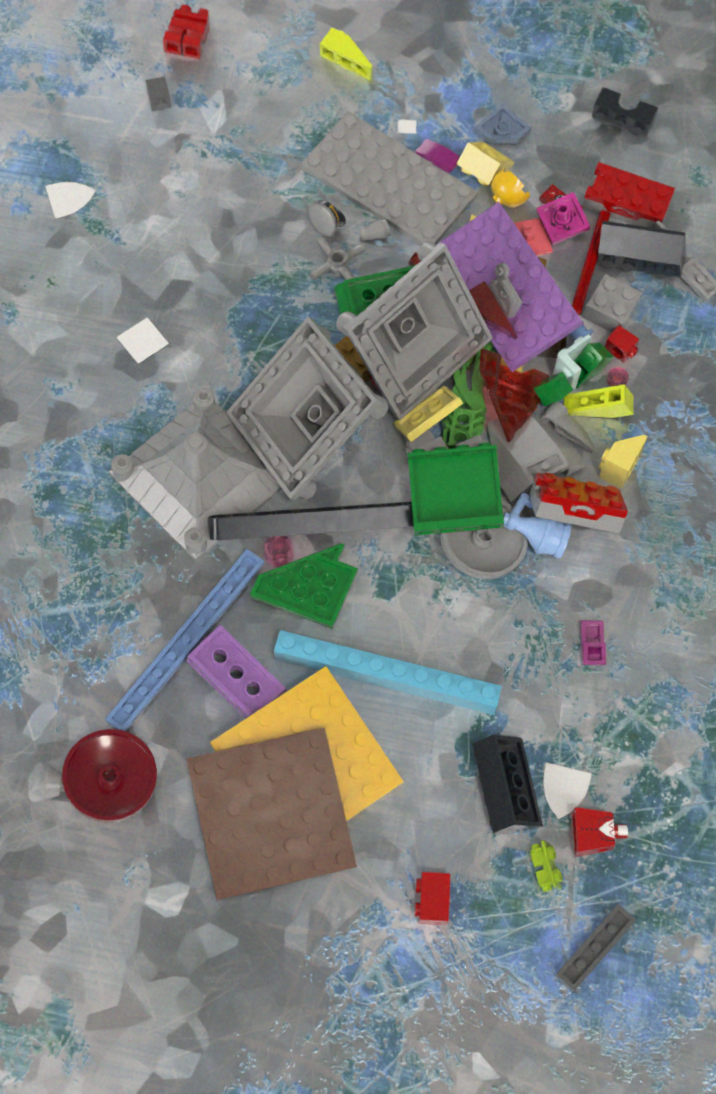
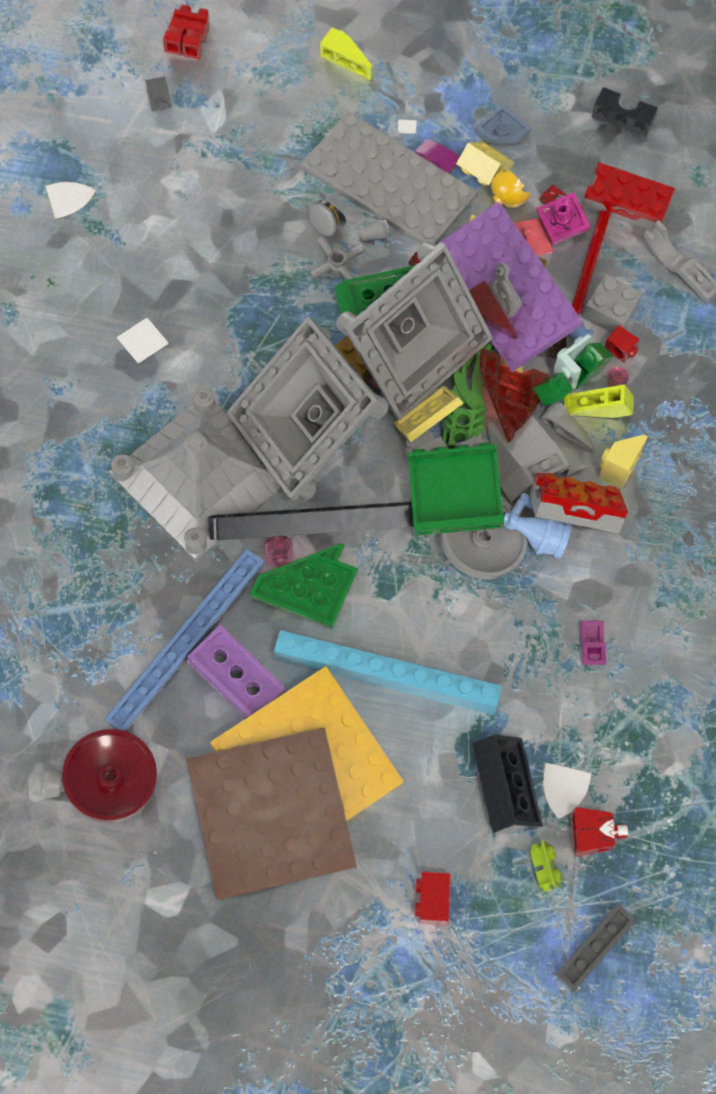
(642, 249): slope -> none

